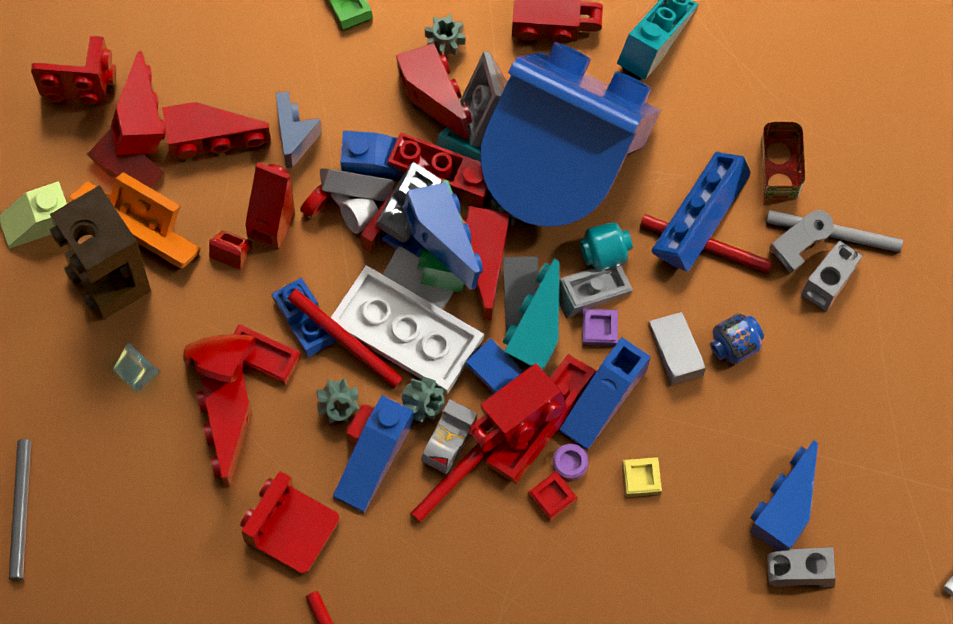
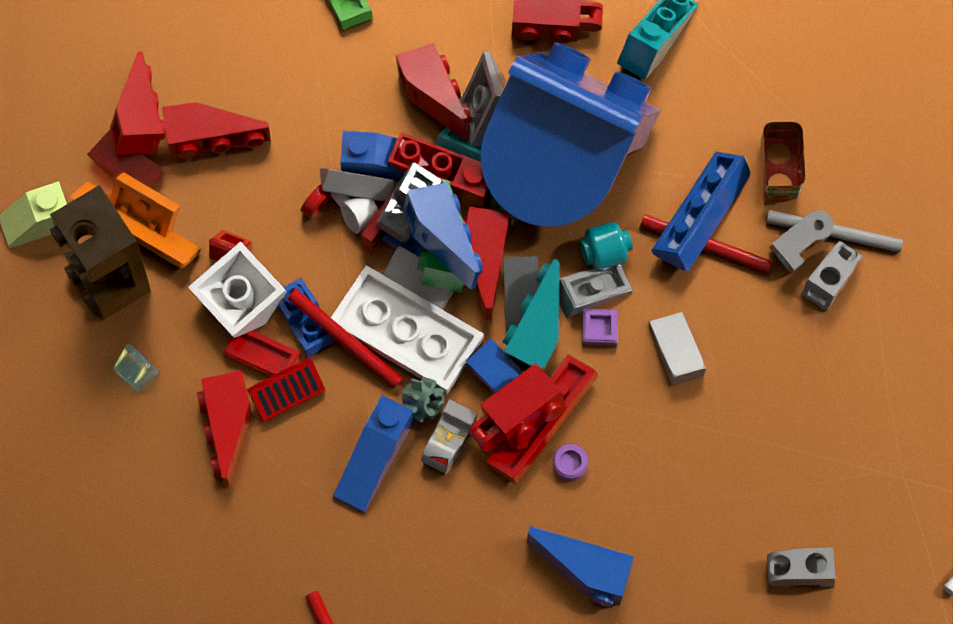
(20, 509): dark grey bar -> none
(81, 83): red bracket -> none
(220, 355): red brick -> none
(239, 291): none -> white slope
(270, 205): red slope -> none
(286, 389): none -> red tile
(288, 524): red bracket -> none
(295, 134): sand blue slope -> none
(337, 391): sand green gear -> none
(358, 424): red tile -> none
(445, 35): sand green gear -> none
(448, 483): red bar -> none
(552, 496): red tile -> none
(589, 567): none -> blue slope
(605, 393): blue slope -> none
(641, 477): light yellow tile -> none
(737, 338): blue head -> none
(789, 510): blue slope -> none

